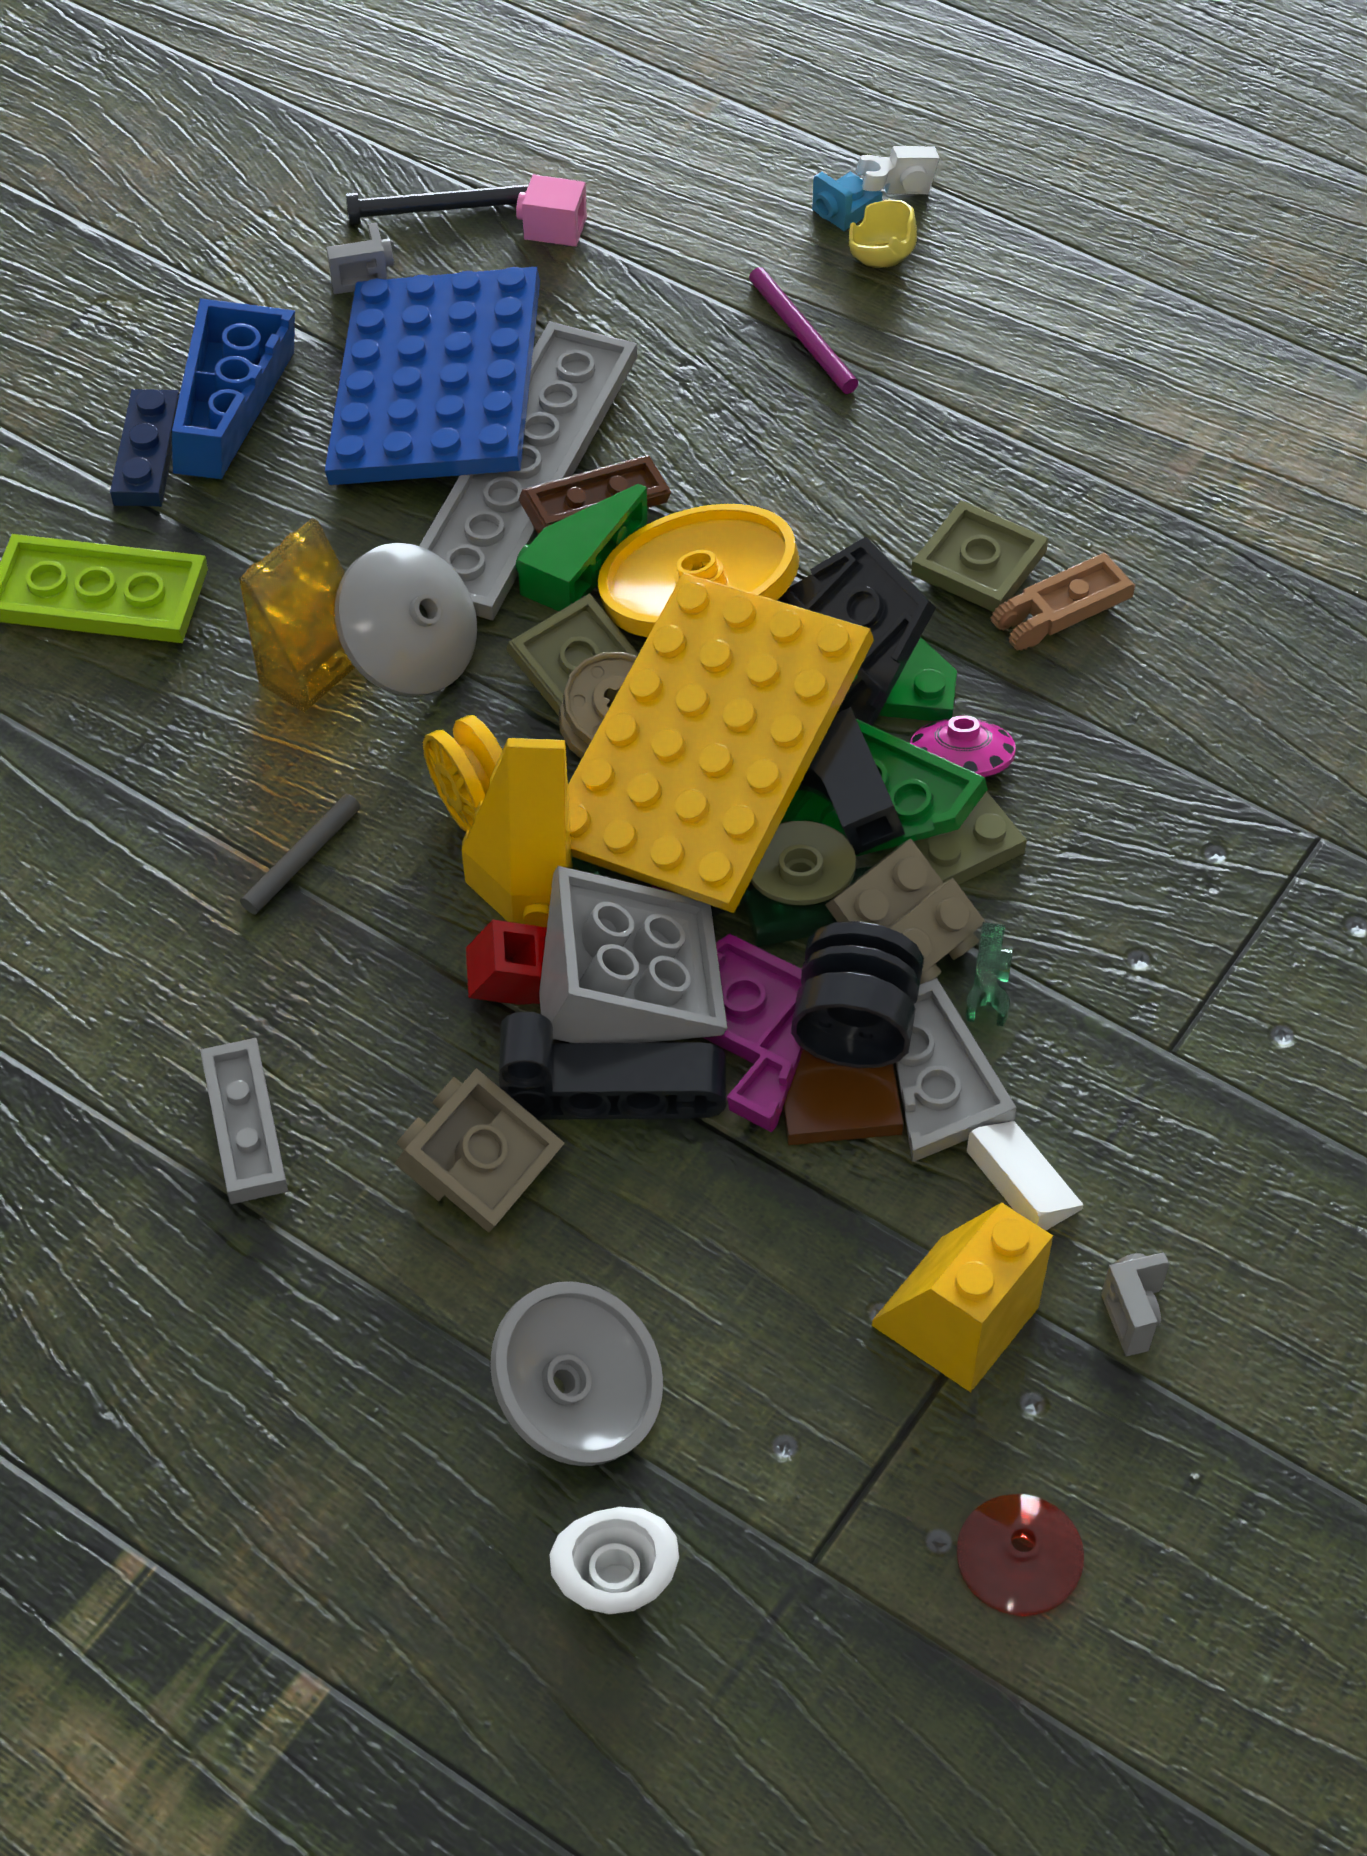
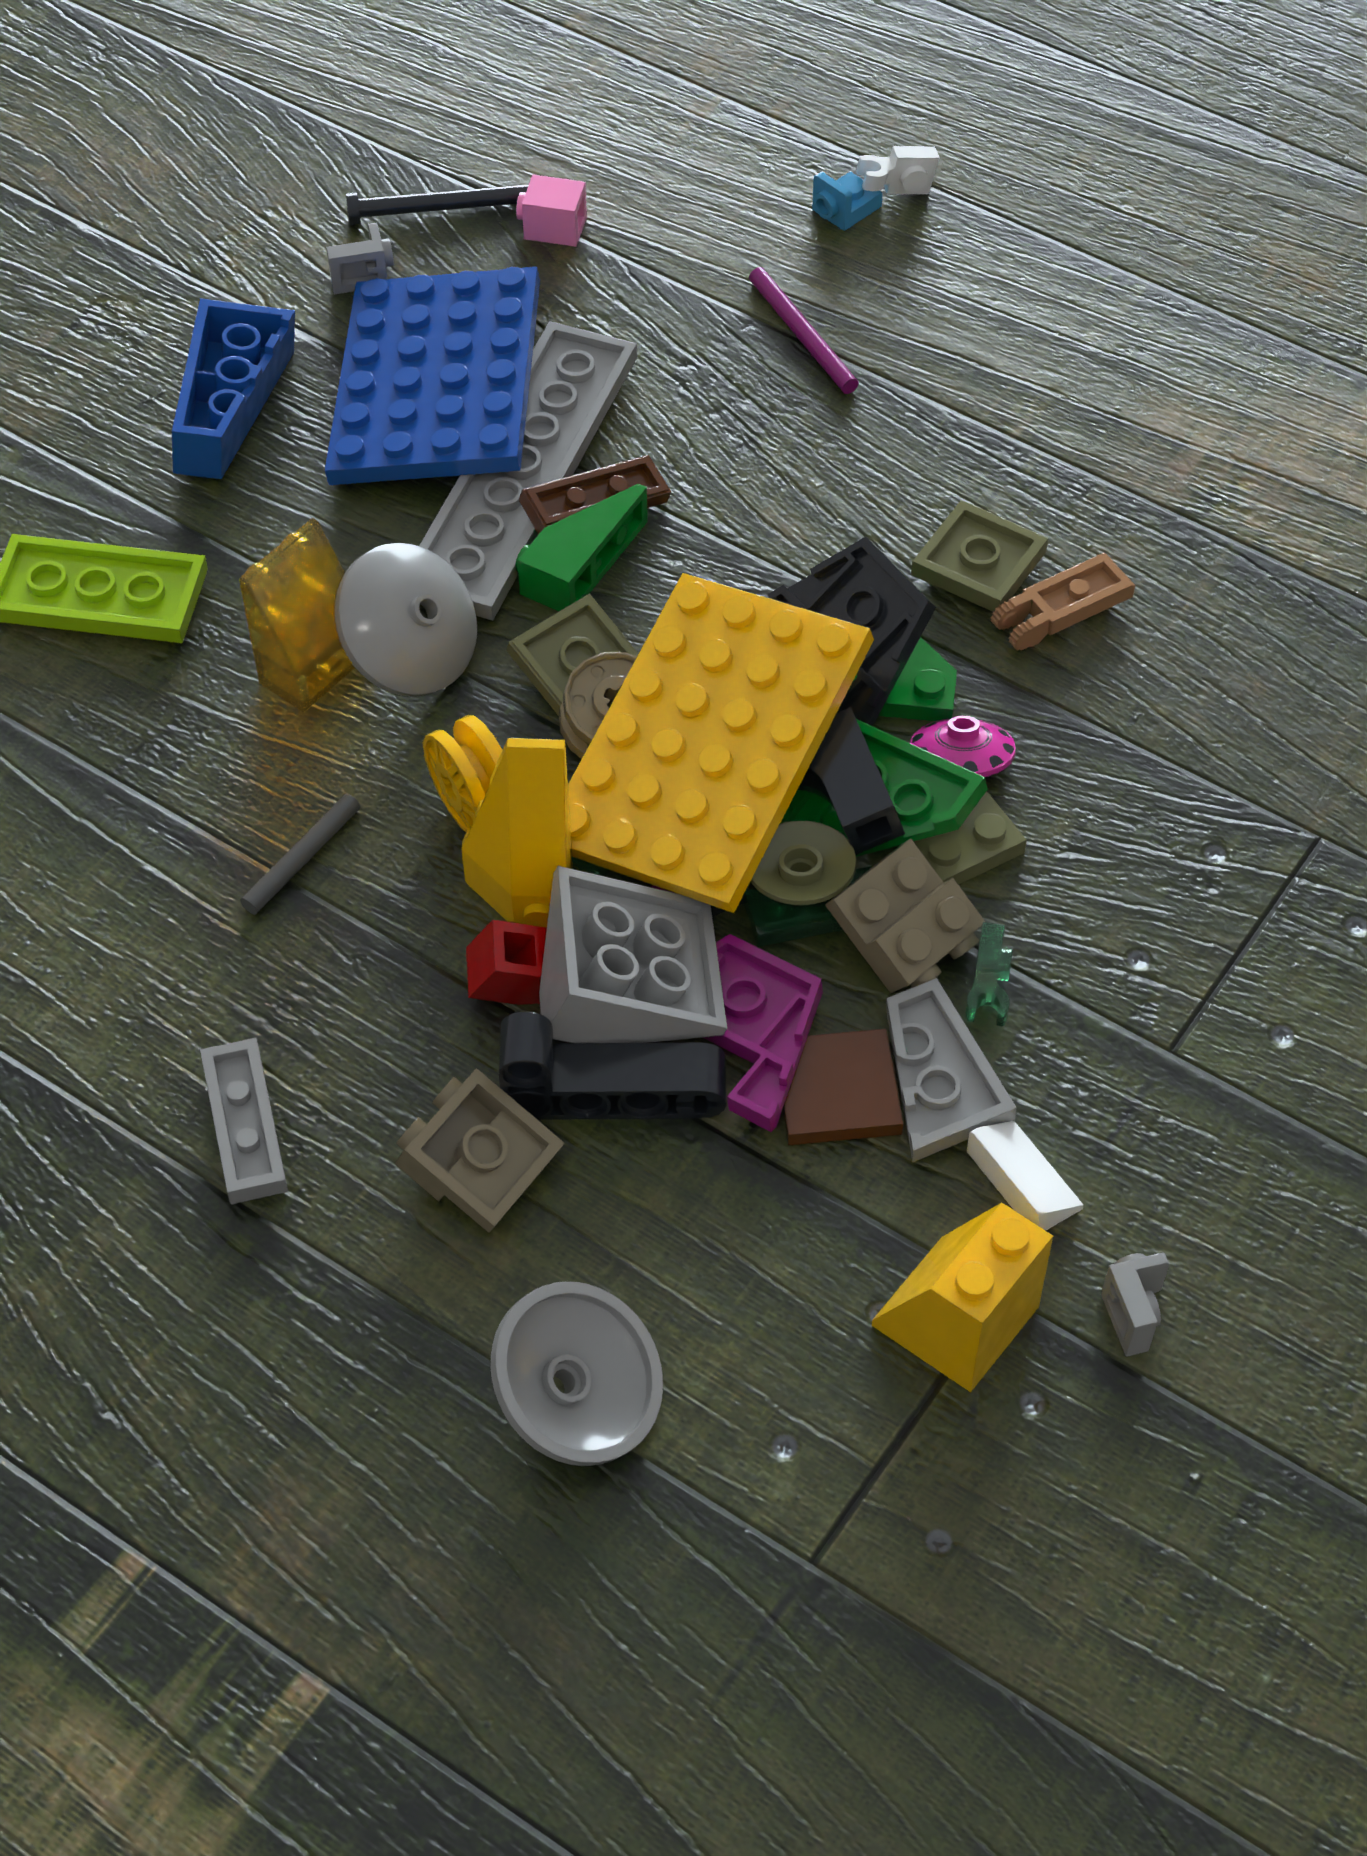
(145, 448): dark blue plate -> none
(614, 1559): white hat -> none
(716, 542): yellow dish -> none
(857, 995): black wheel -> none
(885, 234): light yellow hair -> none
(1014, 1579): clear red dish -> none

